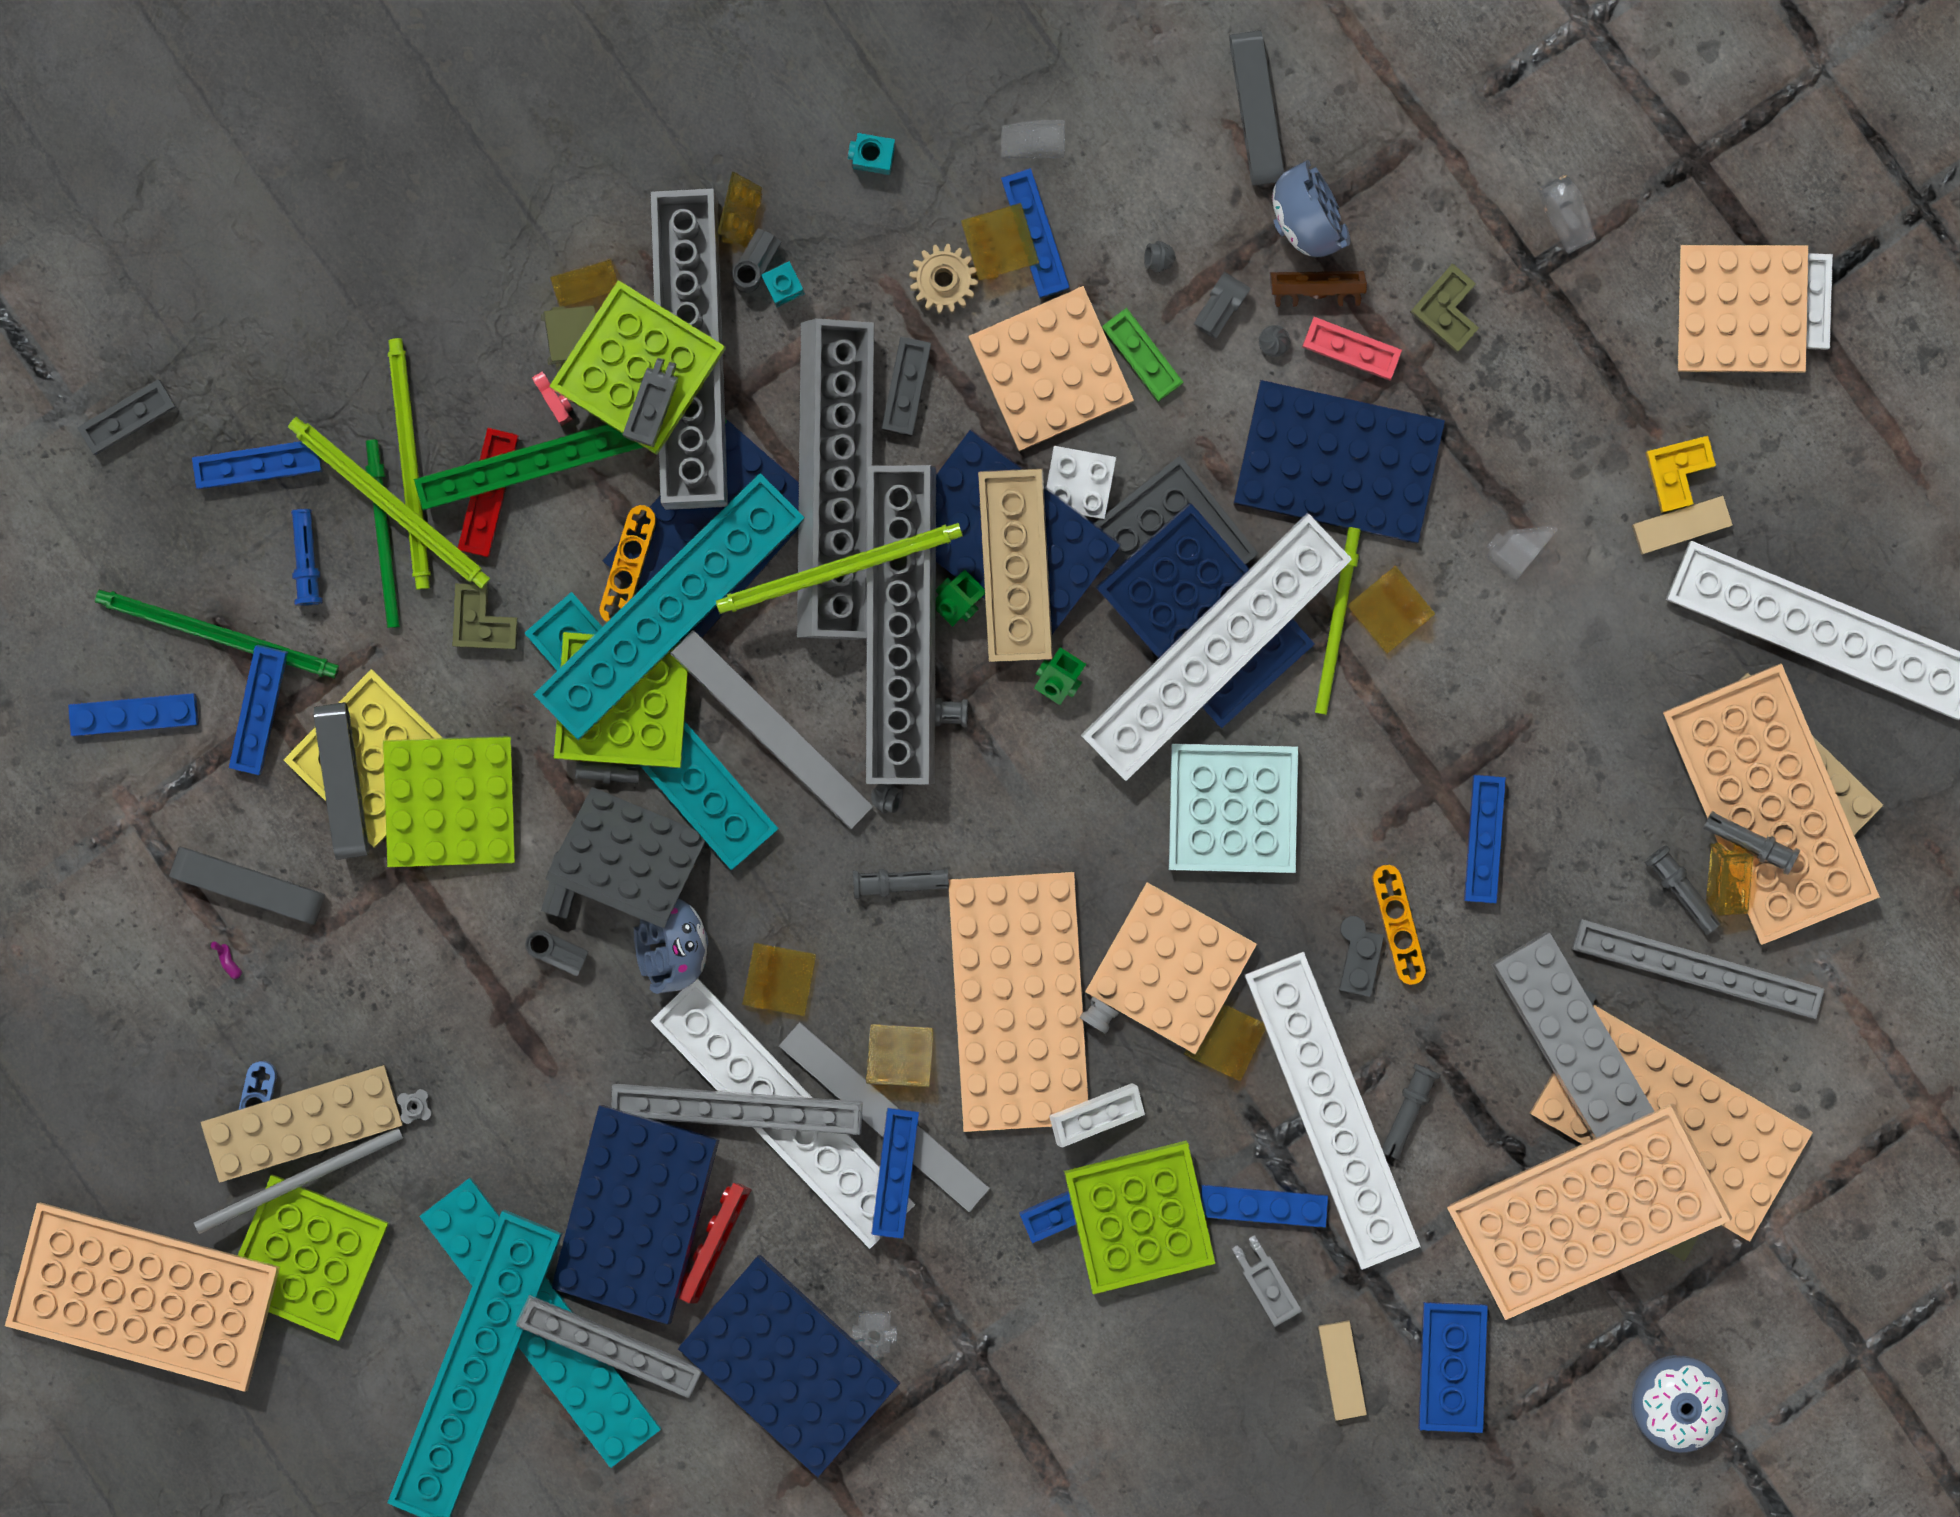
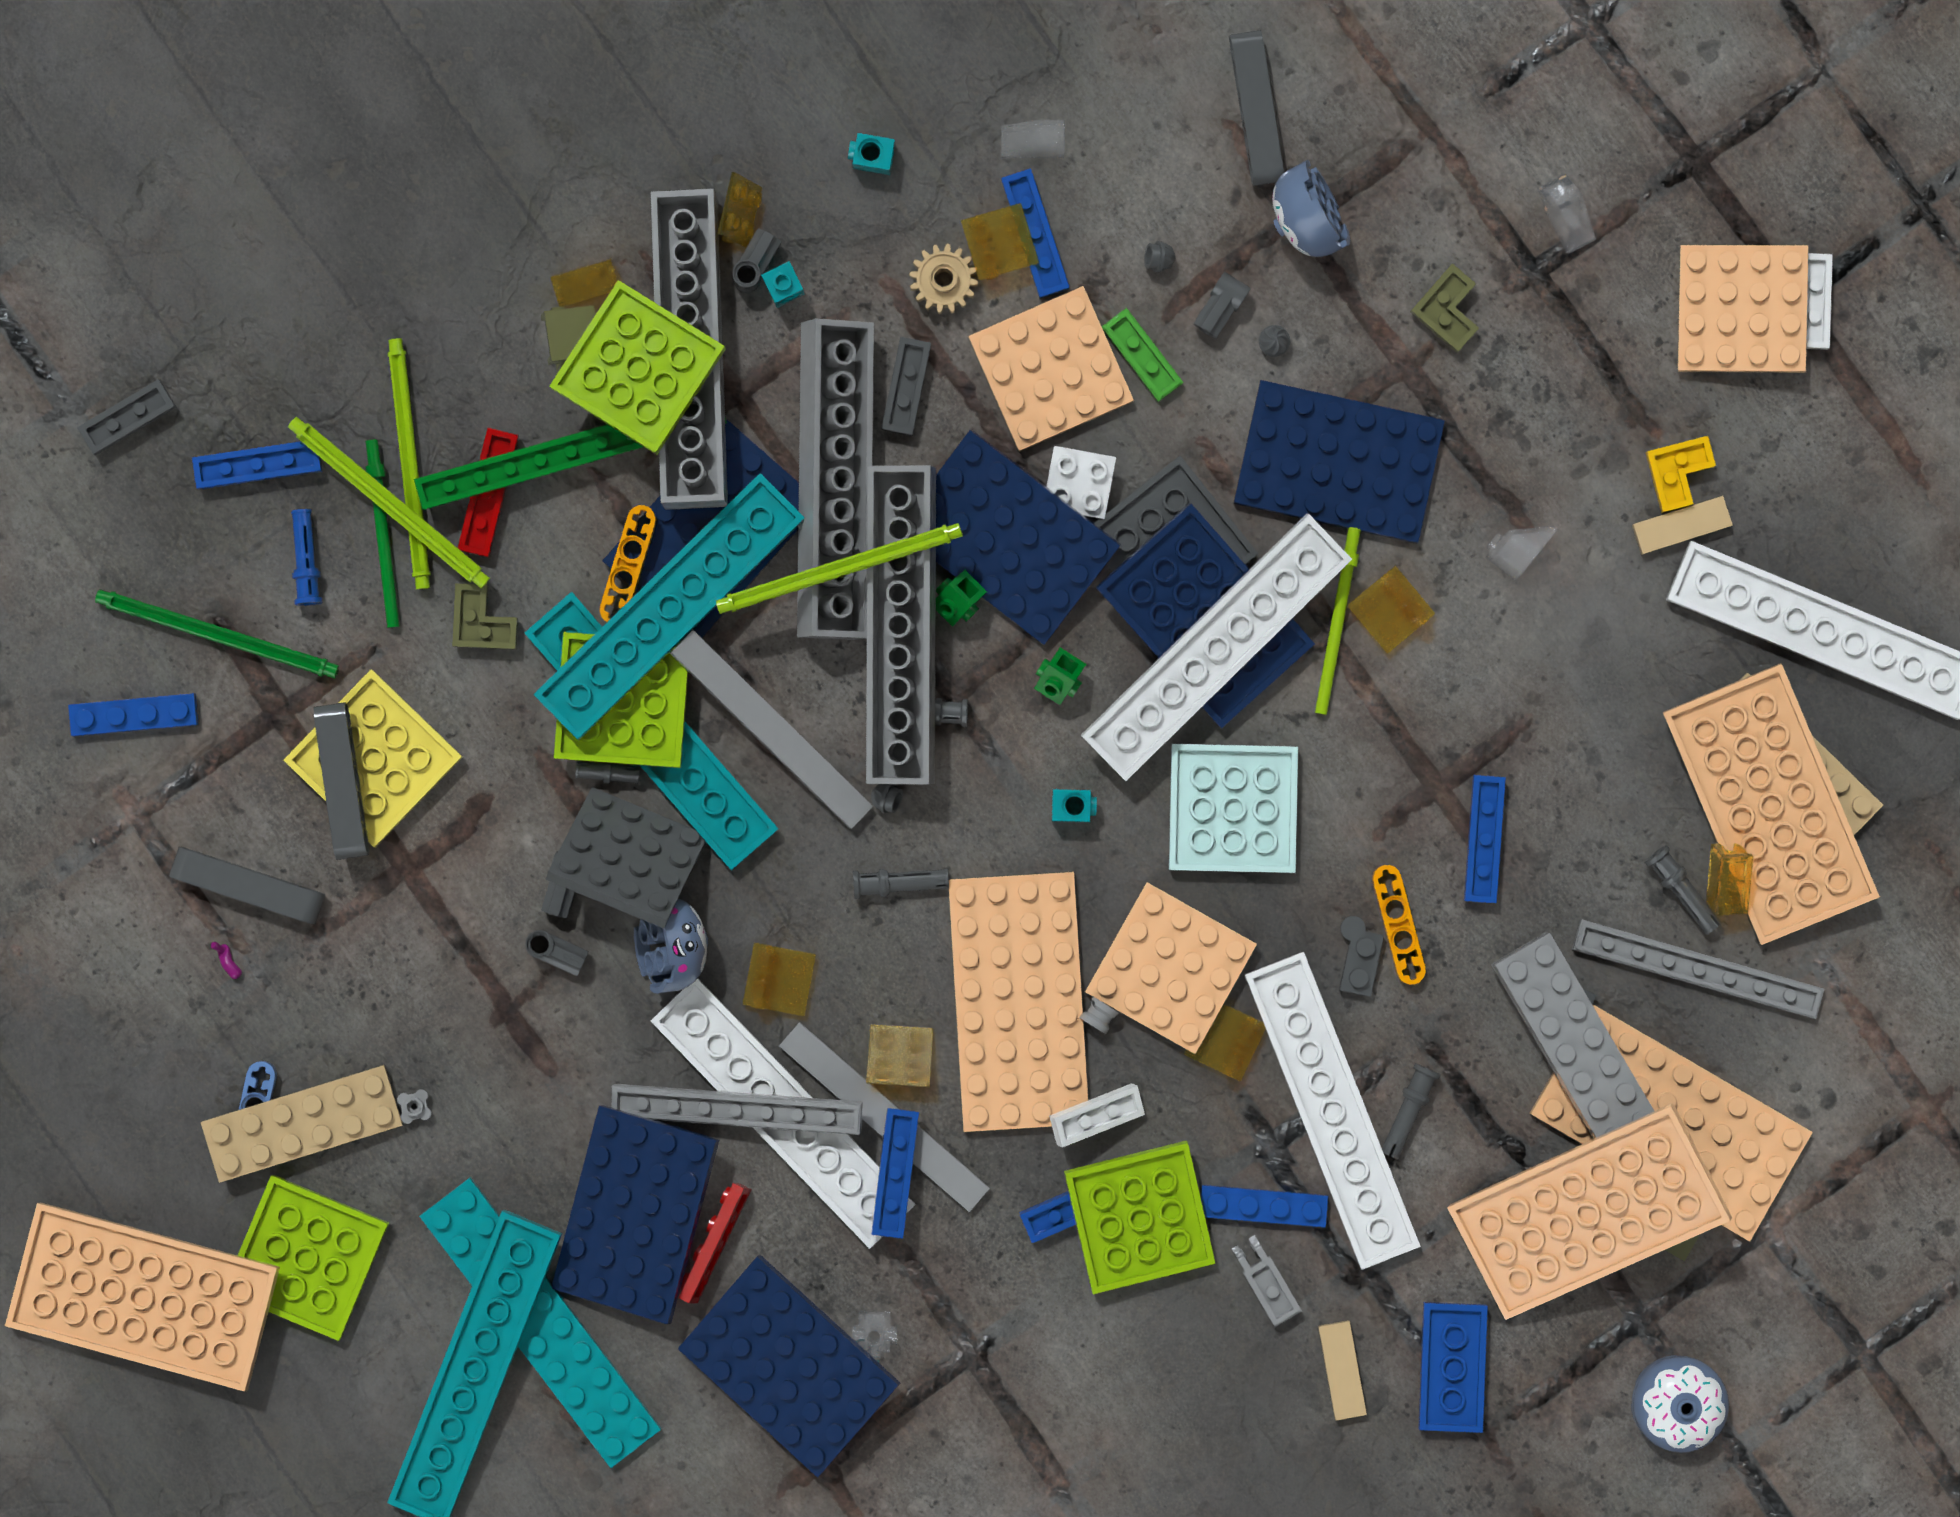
(258, 709): blue plate -> none
(298, 1180): light grey piece -> none
(448, 801): lime plate -> none
(558, 404): coral plate -> none
(608, 1346): light grey tile -> none
(651, 404): dark grey hinge -> none
(1015, 565): tan plate -> none
(1059, 812): none -> teal brick
(1318, 285): reddish brown plate -> none
(1352, 348): coral plate -> none
(1765, 848): dark grey pin -> none

